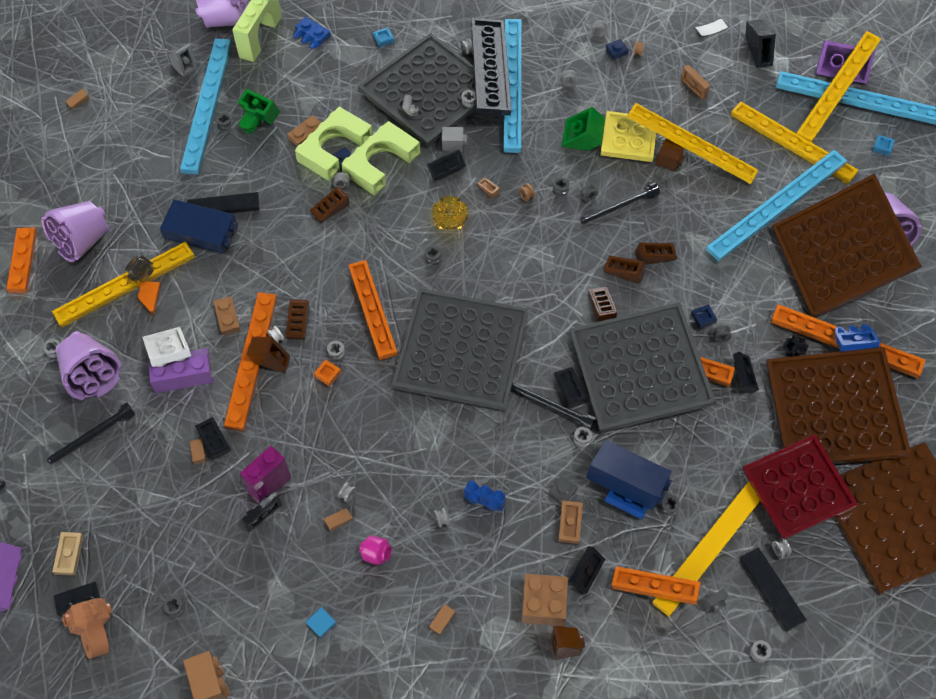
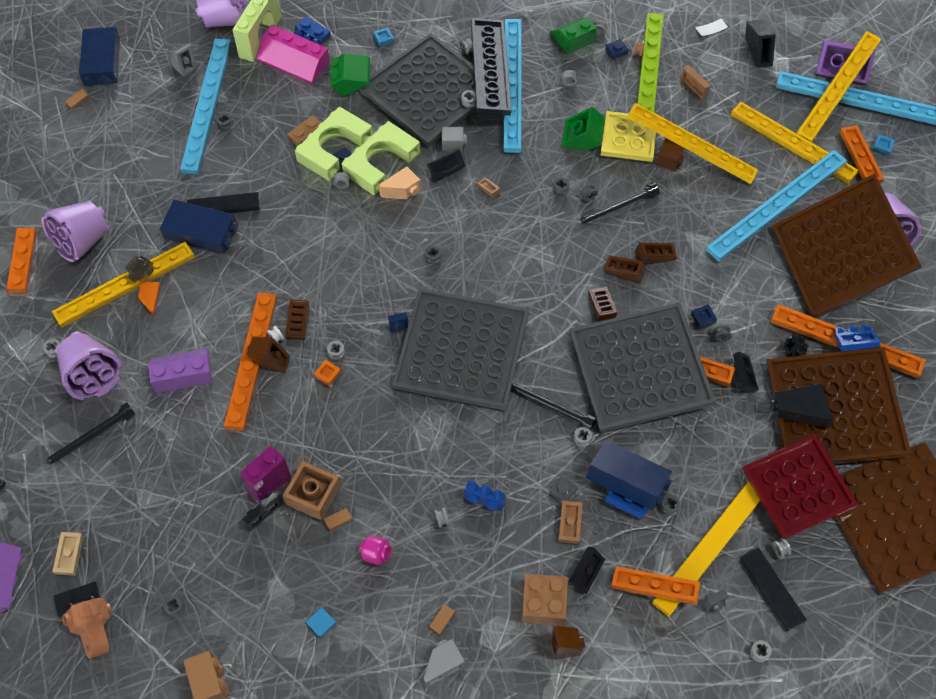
(99, 56): none -> dark blue brick
(166, 347): white plate -> none
(197, 451): medium nougat piece -> none
(212, 438): black plate -> none
(226, 315): medium nougat plate -> none
(257, 109): green brick -> none
(292, 54): none -> dark pink slope
(312, 490): none -> medium nougat brick
(327, 201): reddish brown slope -> none
(347, 492): light grey bush -> none
(349, 73): none -> green slope
(372, 310): orange plate -> none
(398, 322): none -> dark blue plate
(400, 185): none -> light nougat slope
(408, 108): light grey arm -> none
(443, 662): none -> light grey slope
(452, 221): clear yellow plate -> none
(527, 192): medium nougat bush -> none
(570, 387): black plate -> none
(575, 34): none -> green slope
(650, 61): none -> lime plate
(803, 405): none -> black slope
(860, 152): none -> orange plate

